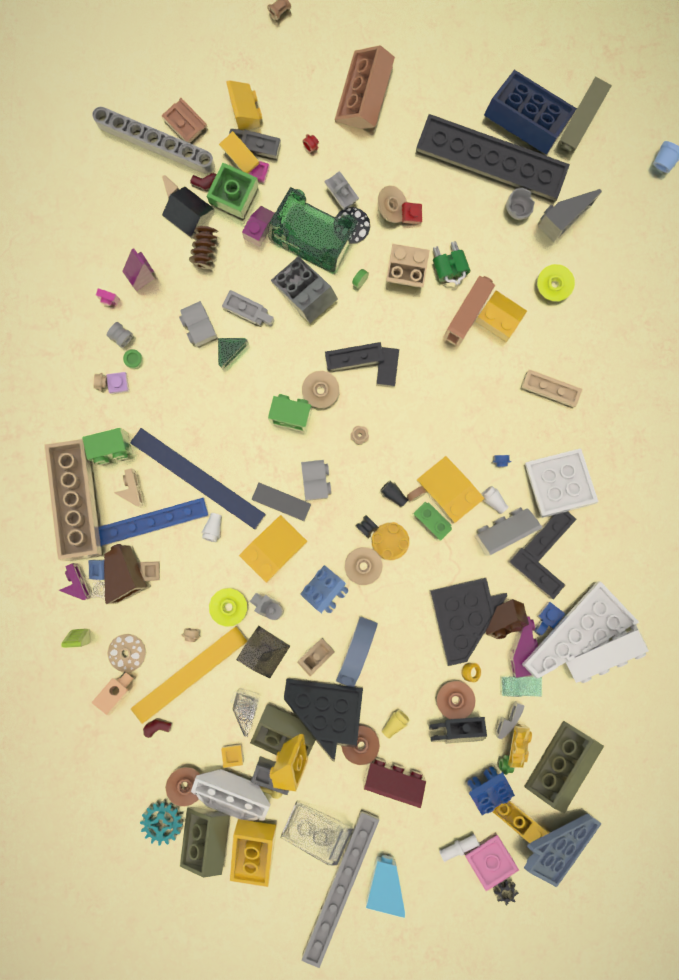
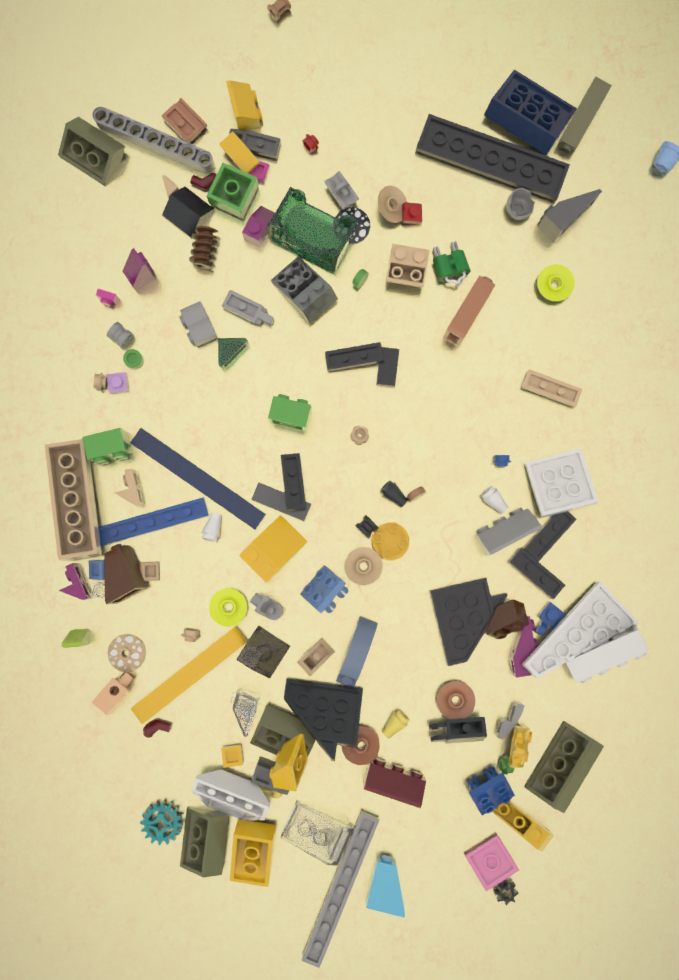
(90, 149): none -> olive slope
(179, 795): nougat dish -> none
(293, 482): none -> black plate
(314, 479): light grey brick -> none
(316, 380): tan dish -> none
(365, 87): nougat slope -> none
(433, 520): bright green window -> none
(450, 489): yellow slope -> none
(459, 848): white pin -> none
(466, 672): yellow piece -> none
(501, 316): yellow slope -> none
(522, 686): clear light blue slope -> none
(559, 850): sand blue wing -> none

